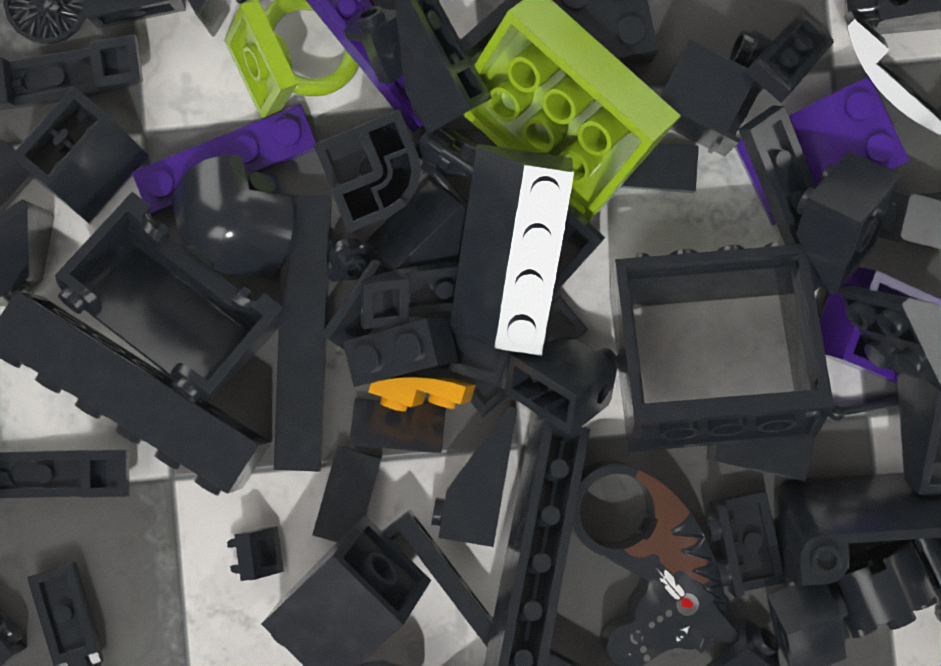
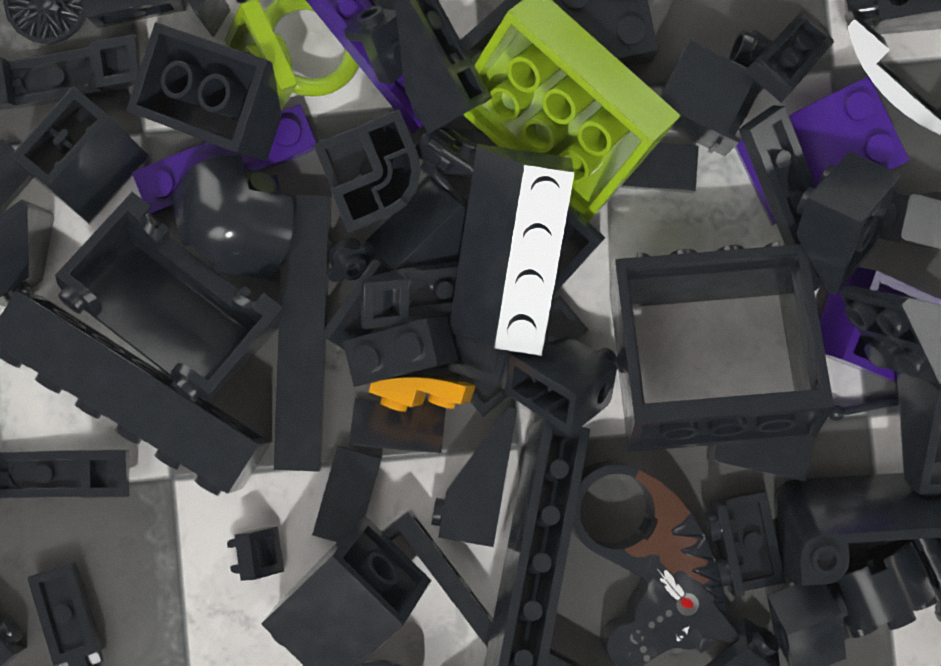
(208, 92): none -> black slope

